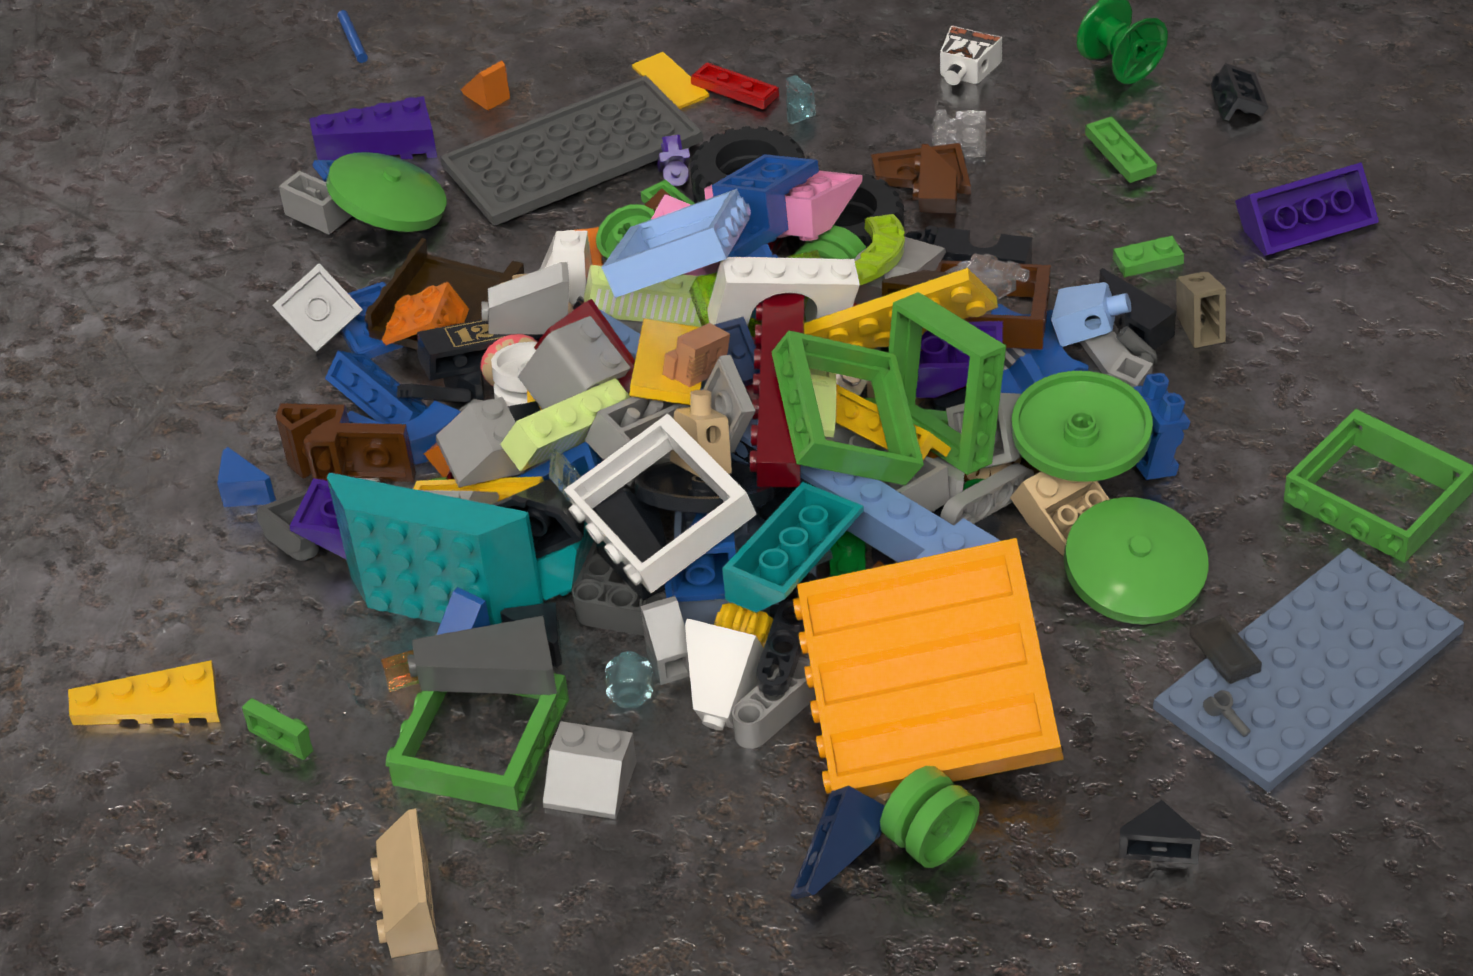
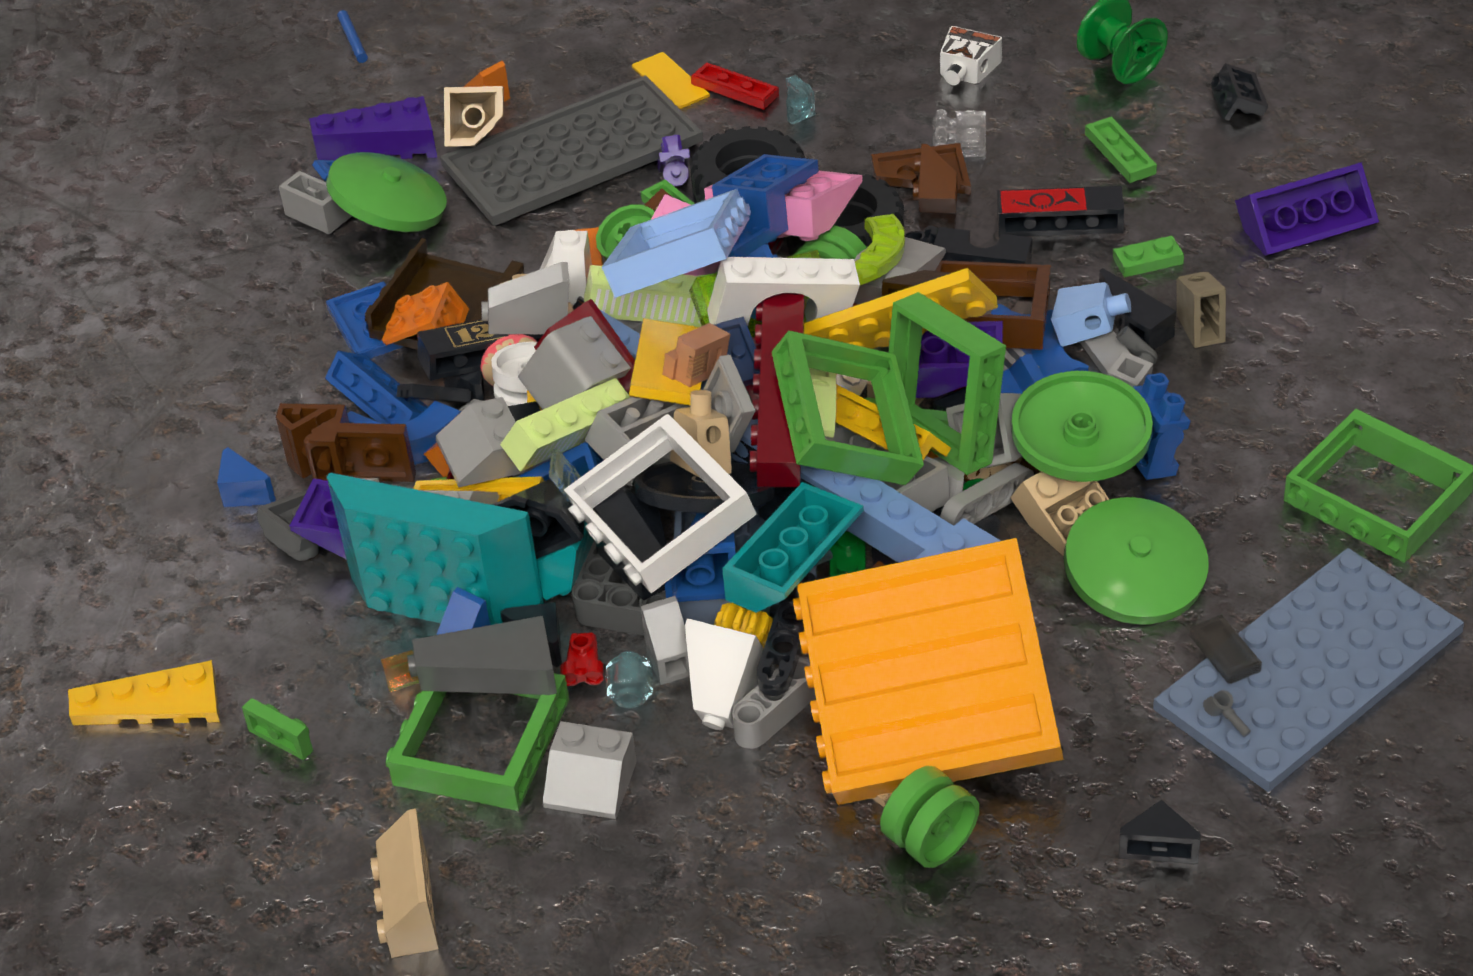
(317, 308): tile -> none
(471, 113): none -> tan slope
(582, 660): none -> red plate
(843, 833): dark blue slope -> none
(995, 274): clear plate -> none
(1060, 211): none -> black brick

